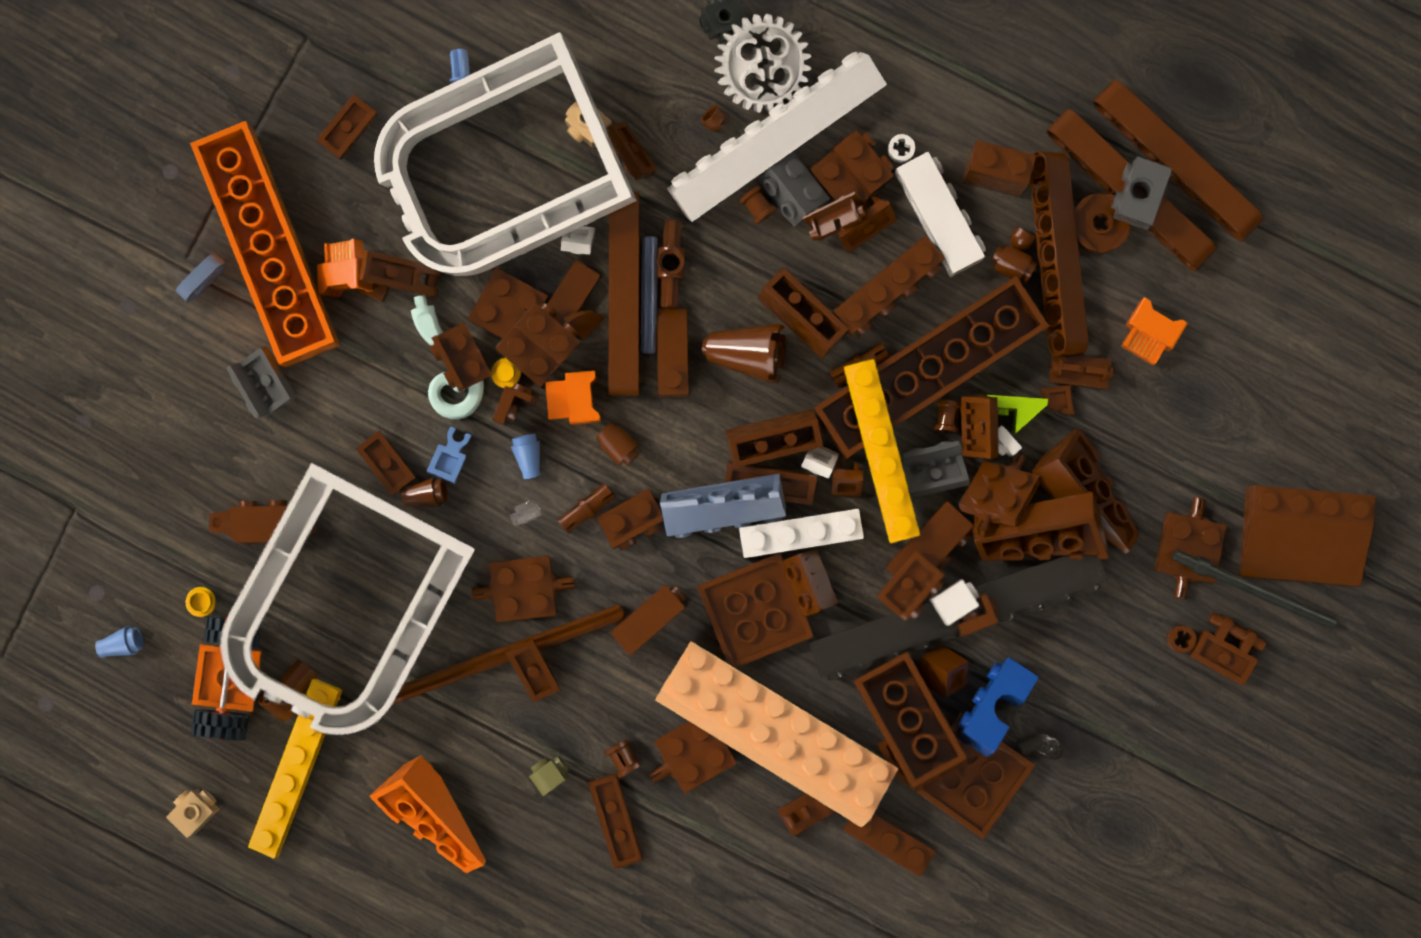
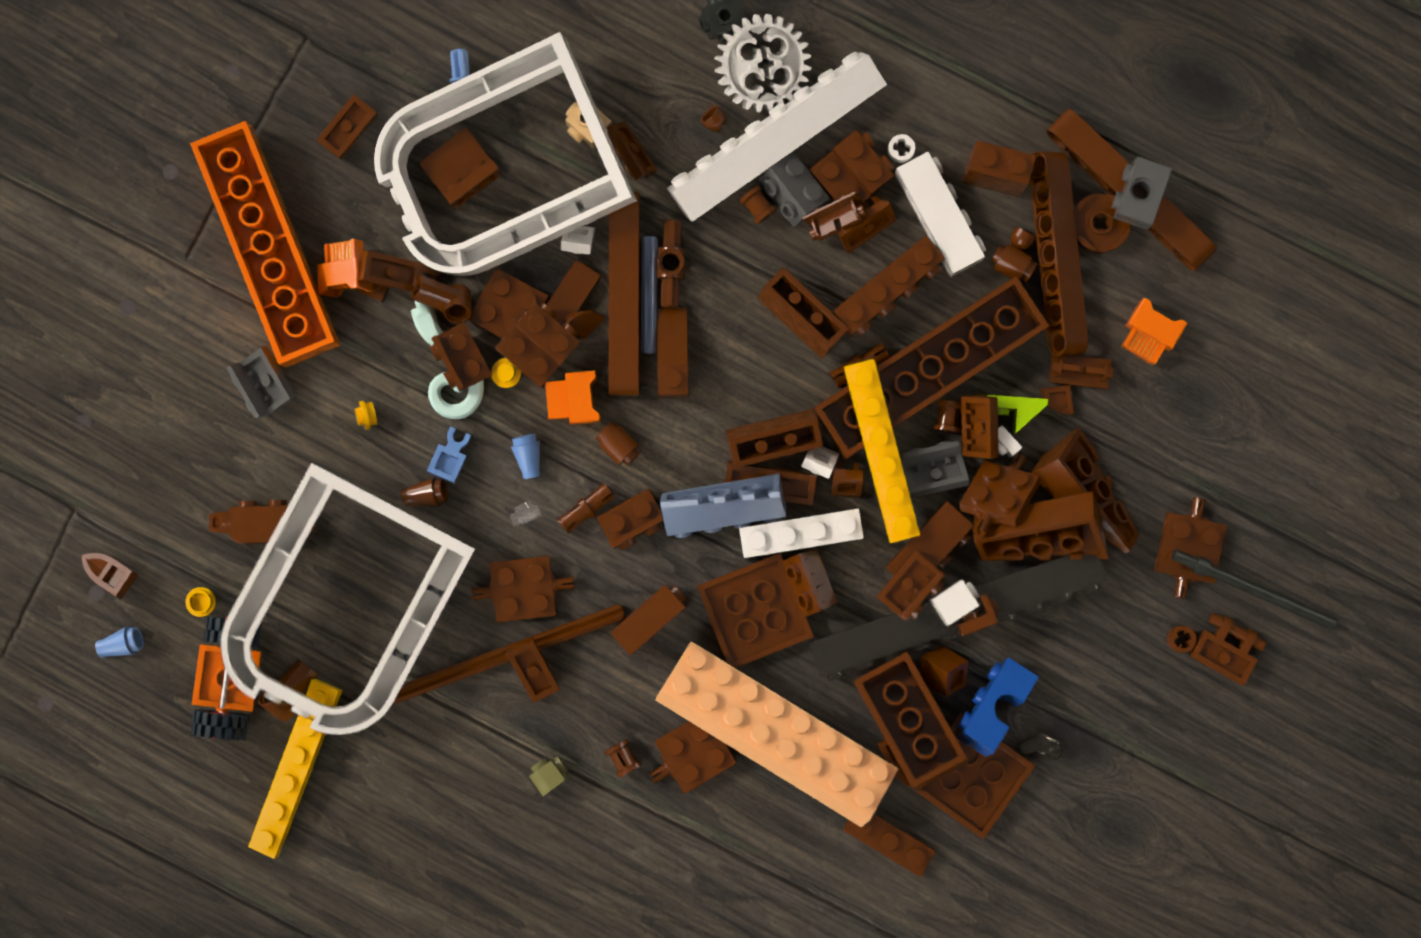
(108, 573): none -> plate
(192, 811): tan brick -> none
(201, 277): sand blue beam -> none
(365, 415): none -> yellow plate
(386, 463): reddish brown plate -> none
(424, 803): orange wedge -> none
(452, 299): none -> reddish brown piece
(460, 168): none -> reddish brown bracket
(507, 408): reddish brown bracket -> none
(615, 821): reddish brown tile -> none
(748, 350): reddish brown cone -> none
(803, 813): reddish brown plate -> none
(1188, 168): reddish brown beam -> none
(1306, 535): reddish brown slope -> none

